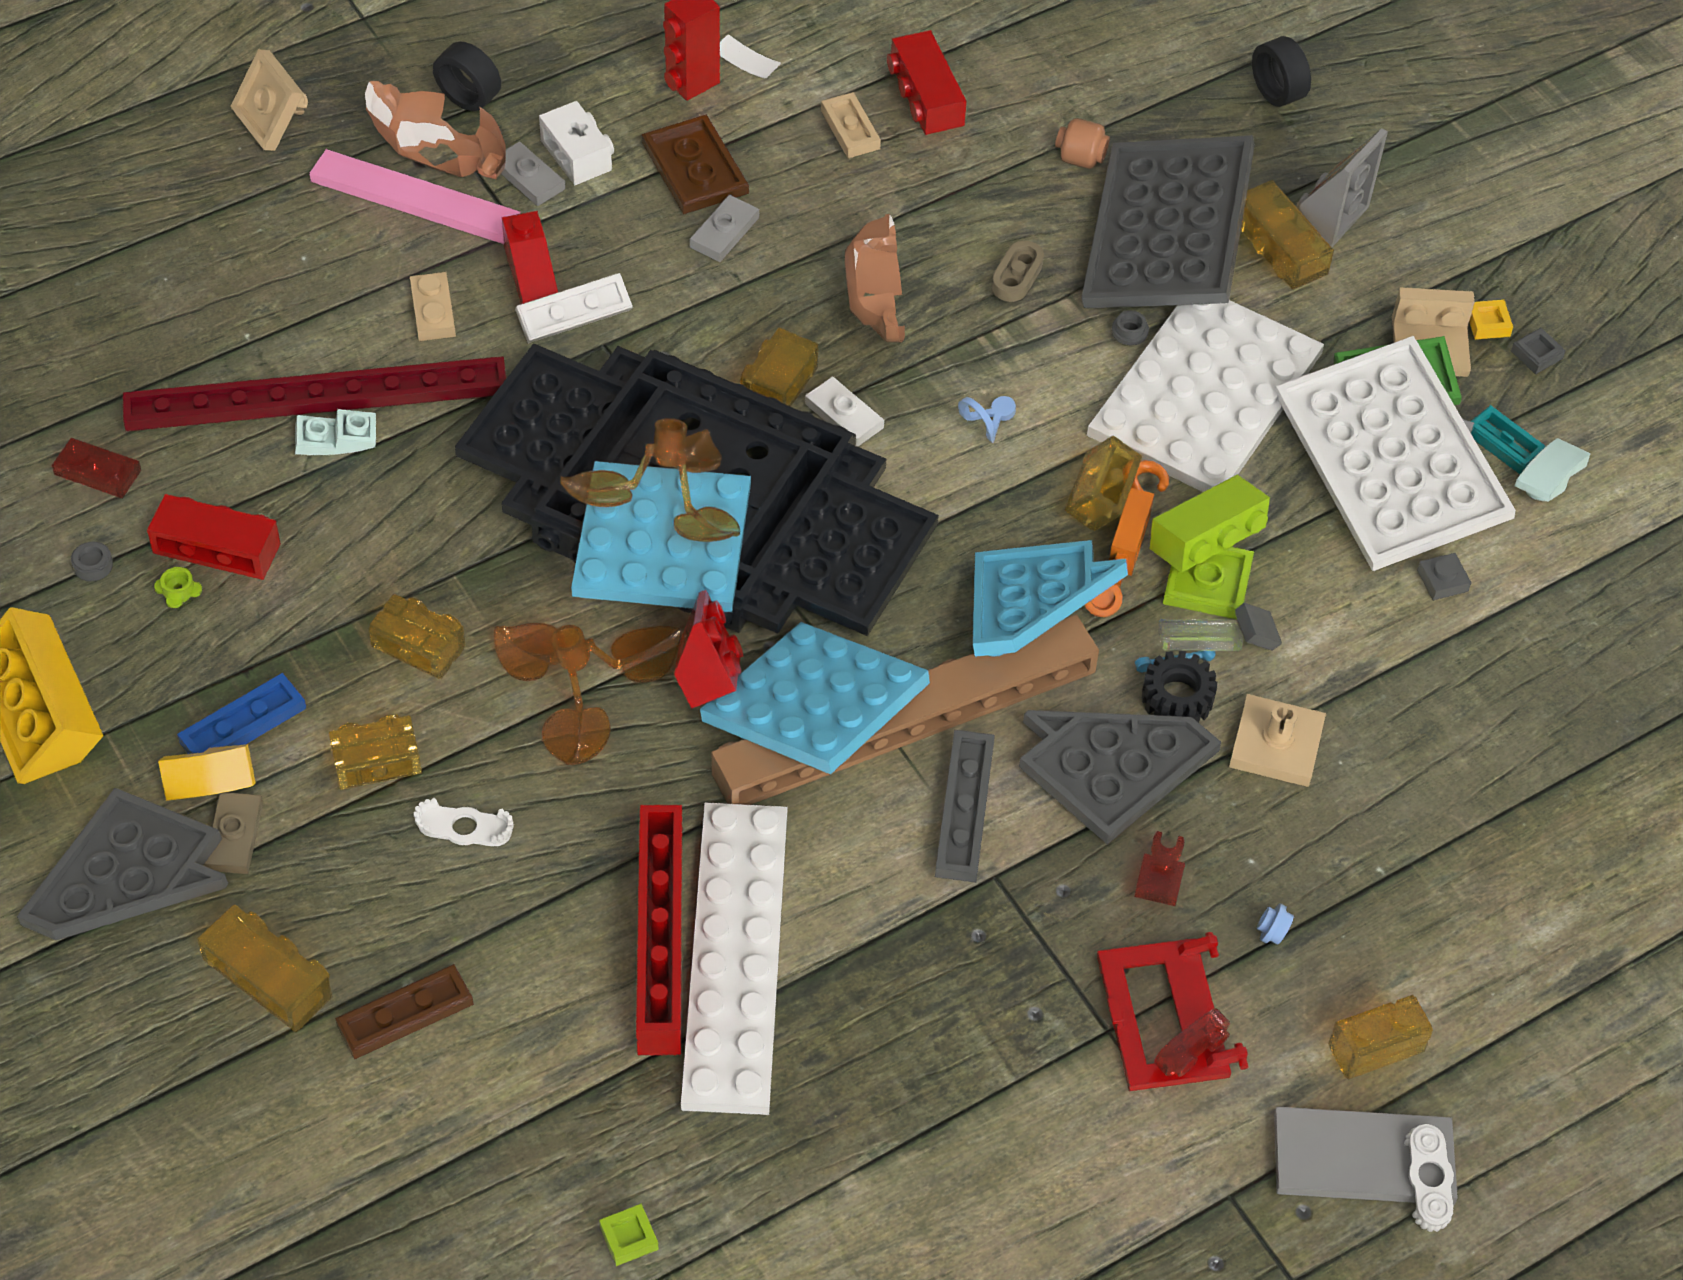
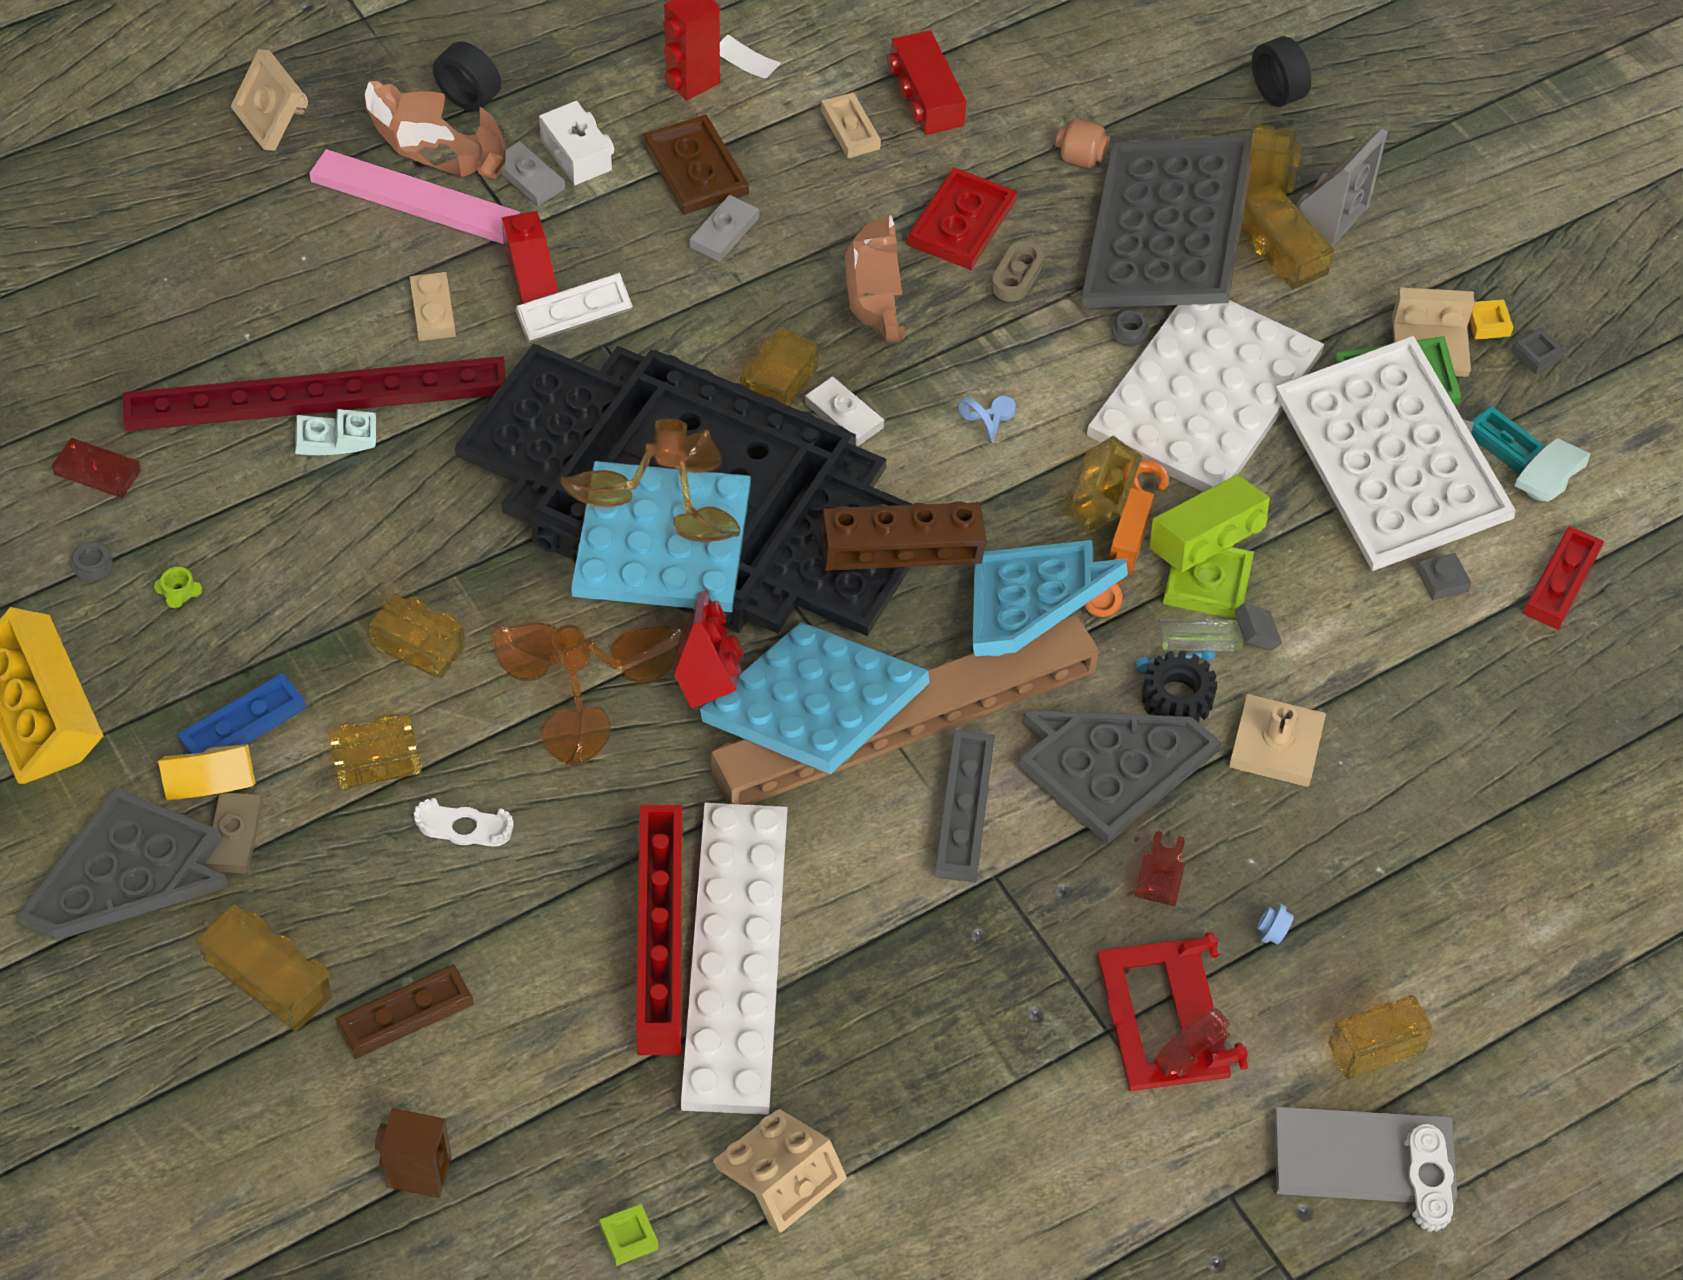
(214, 536): red brick -> none
(414, 1152): none -> reddish brown brick
(784, 1167): none -> tan bracket
(902, 535): none -> reddish brown brick
(962, 218): none -> red tile
(1272, 157): none -> clear yellow brick
(1563, 577): none -> red tile

